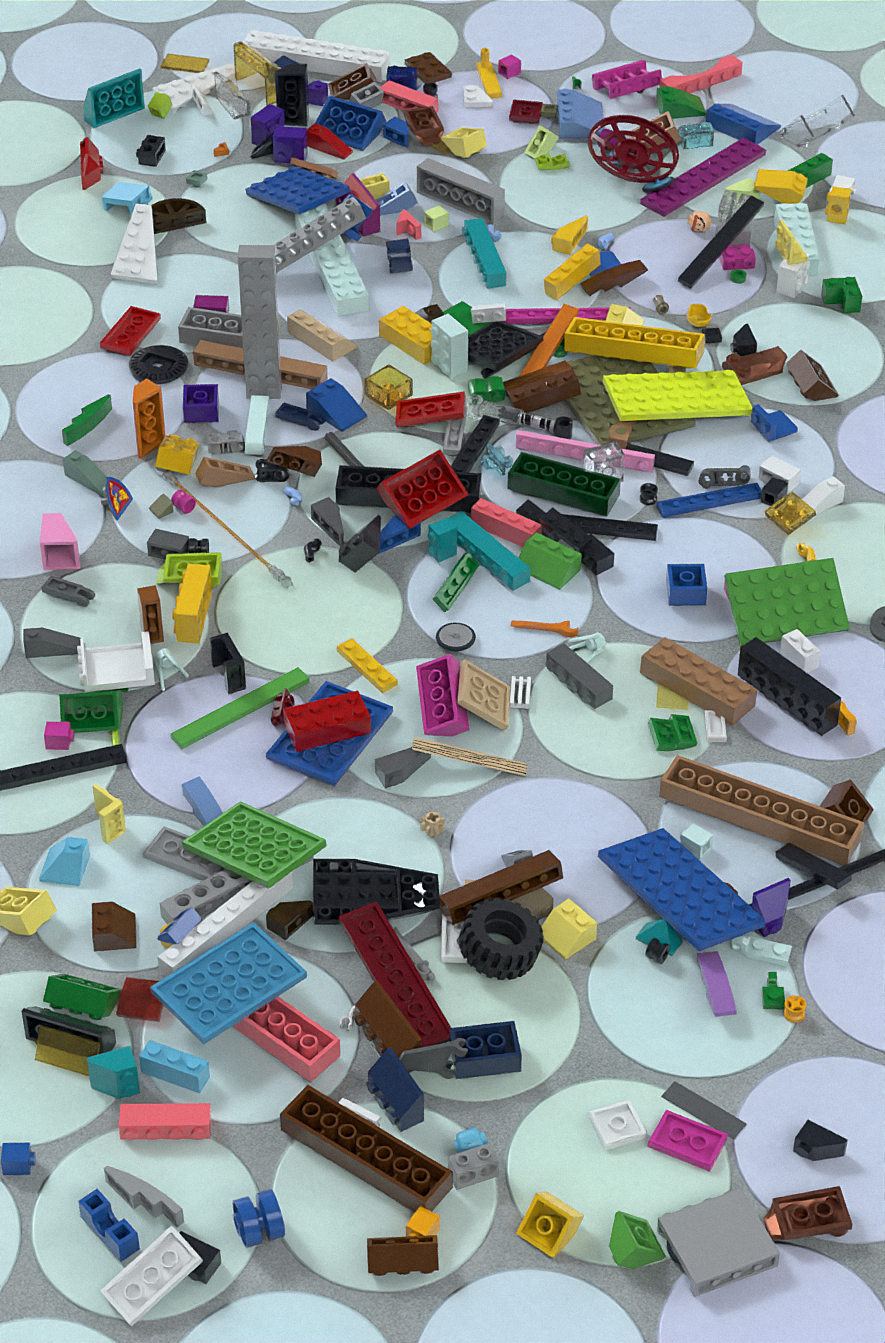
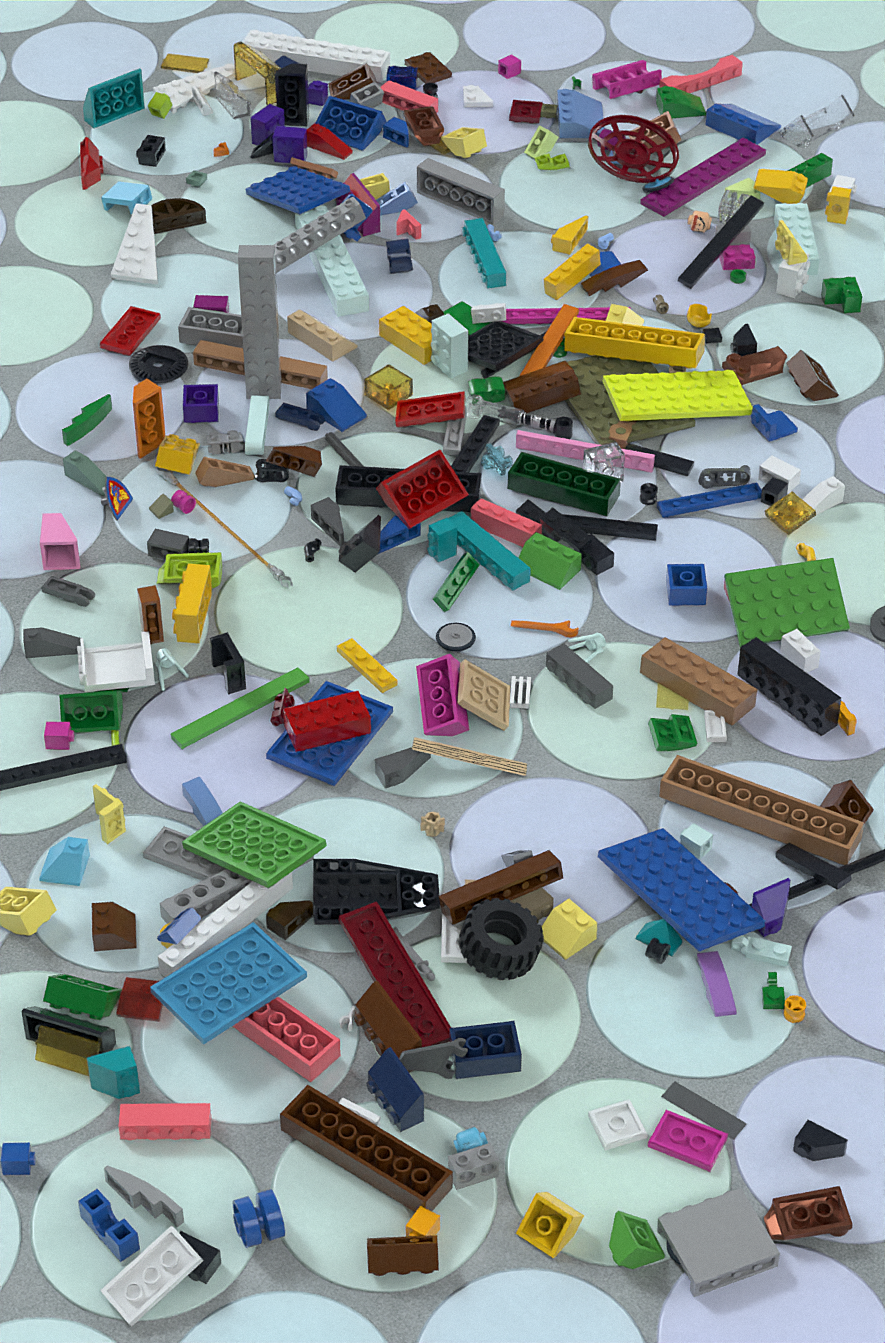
(174, 1066): medium azure brick -> none
(436, 218): yellowish green brick -> none
(487, 75): yellow piece -> none
(696, 135): clear light blue slope -> none

